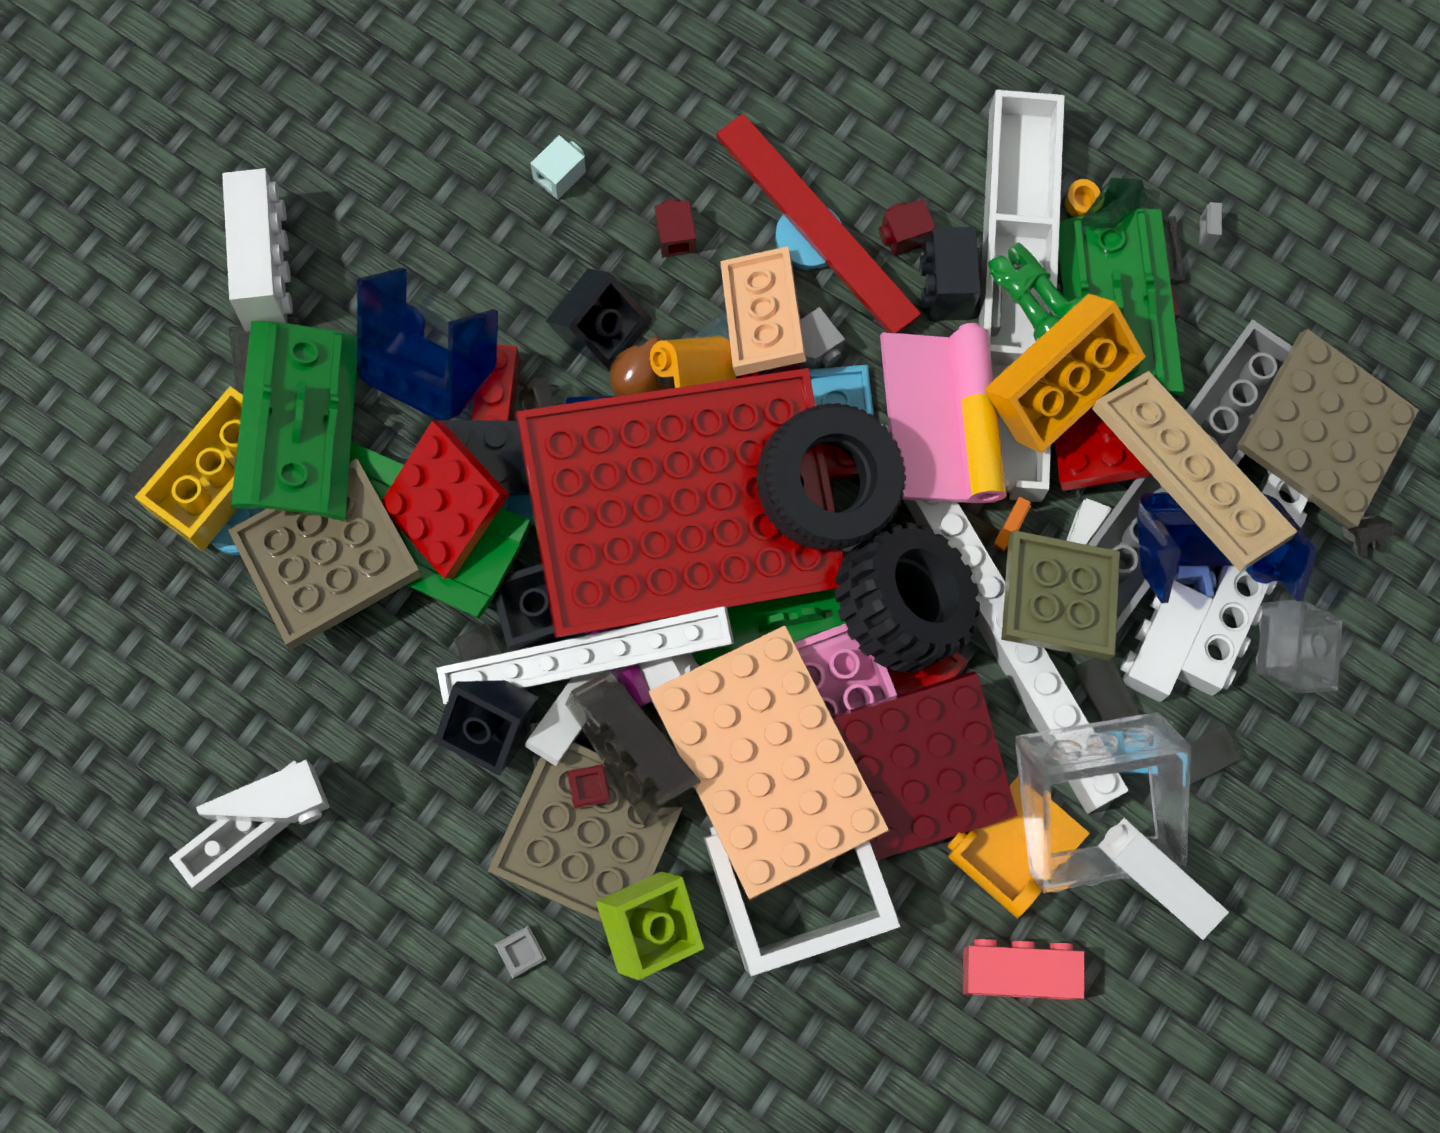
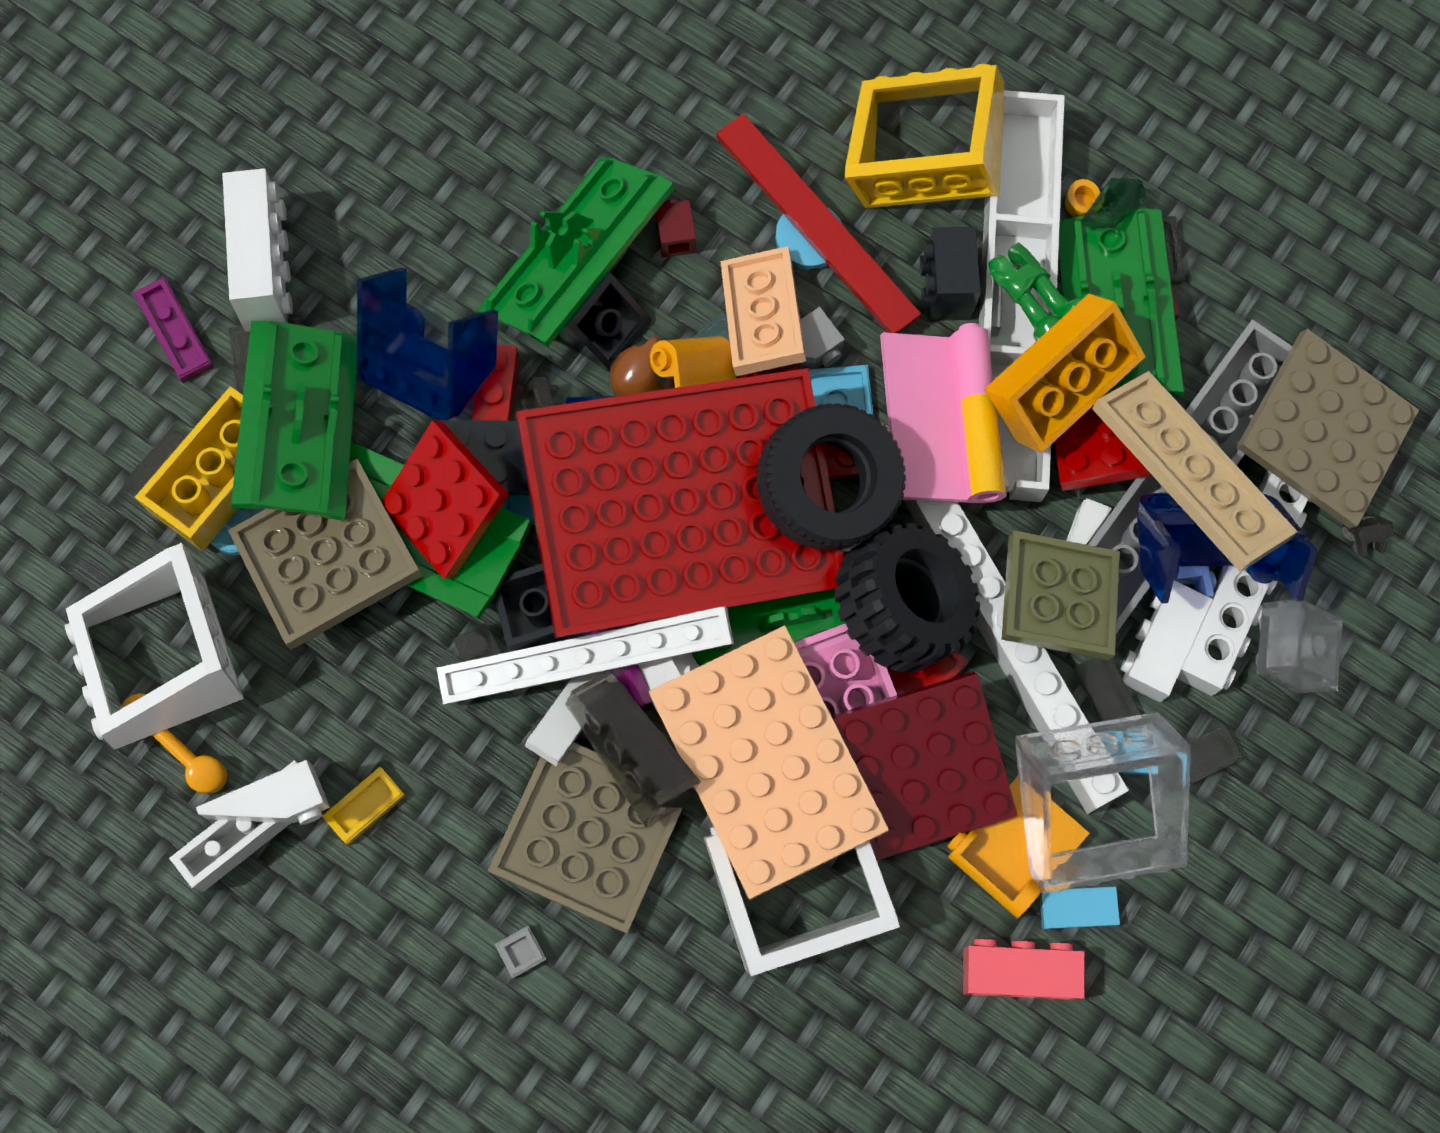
(173, 329): none -> magenta tile
(185, 697): none -> white windscreen
(202, 772): none -> light orange piece
(363, 806): none -> yellow tile
(486, 722): black slope -> none
(559, 166): light aqua brick -> none
(576, 248): none -> green hinge
(588, 786): dark red tile -> none
(650, 925): lime brick -> none
(906, 227): dark red brick -> none
(928, 177): none -> yellow windscreen
(1012, 522): orange tile -> none
(1079, 908): none -> medium azure tile
(1162, 878): white brick -> none
(1210, 225): light grey tile -> none

